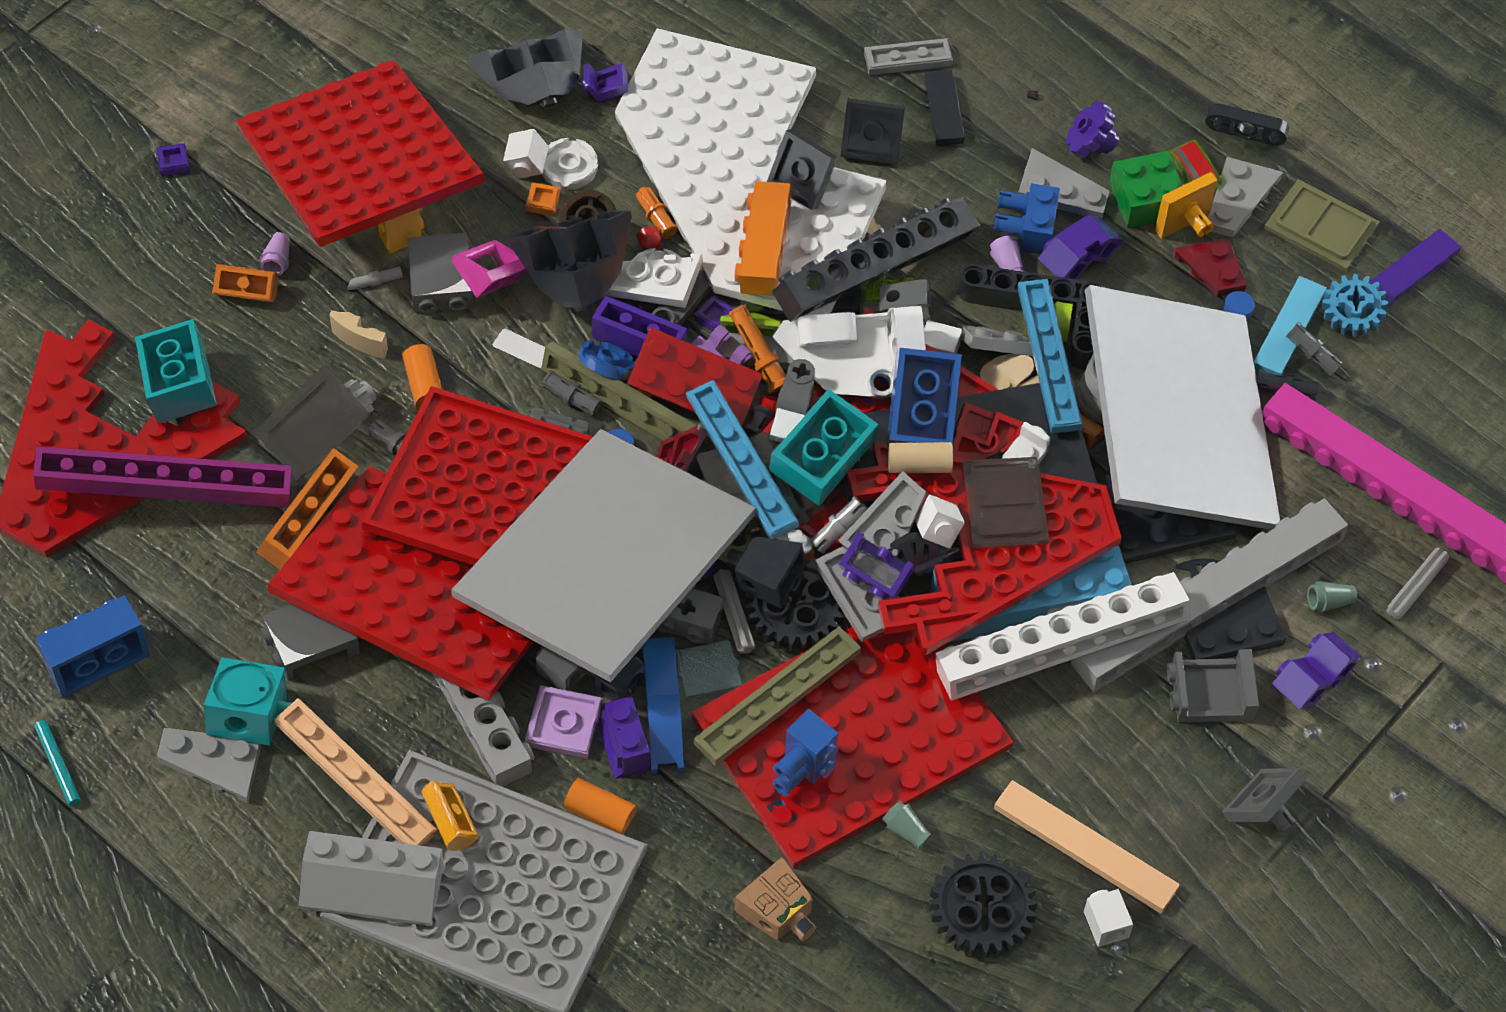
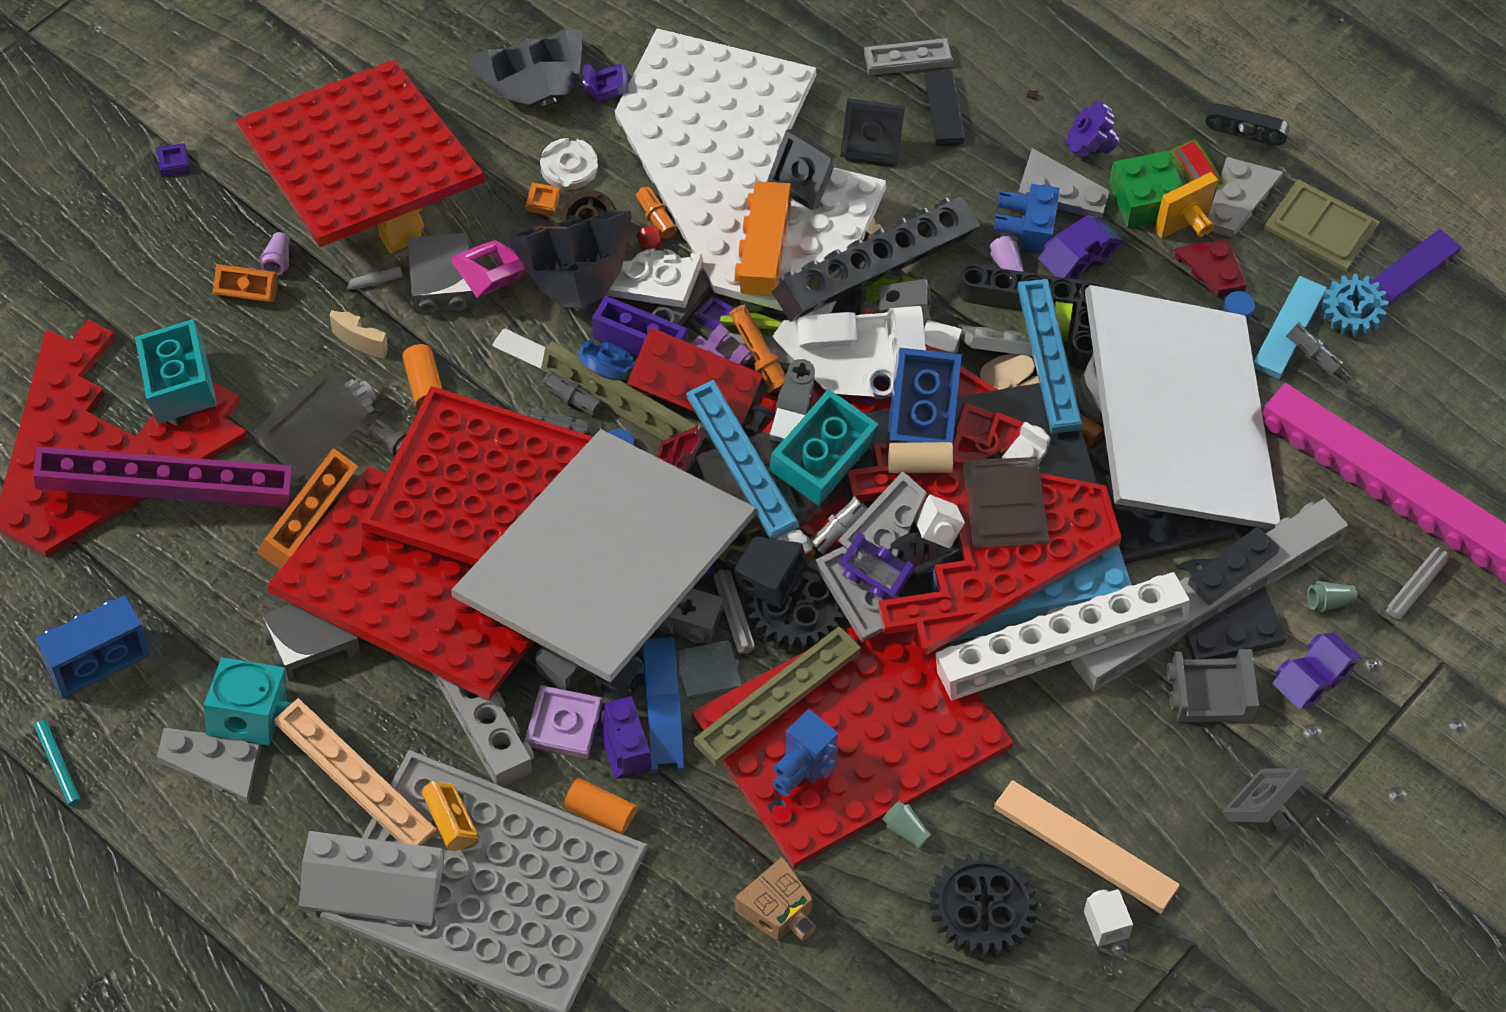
(525, 153): white brick -> none
(1233, 565): none -> black plate
(1274, 382): black pin -> none

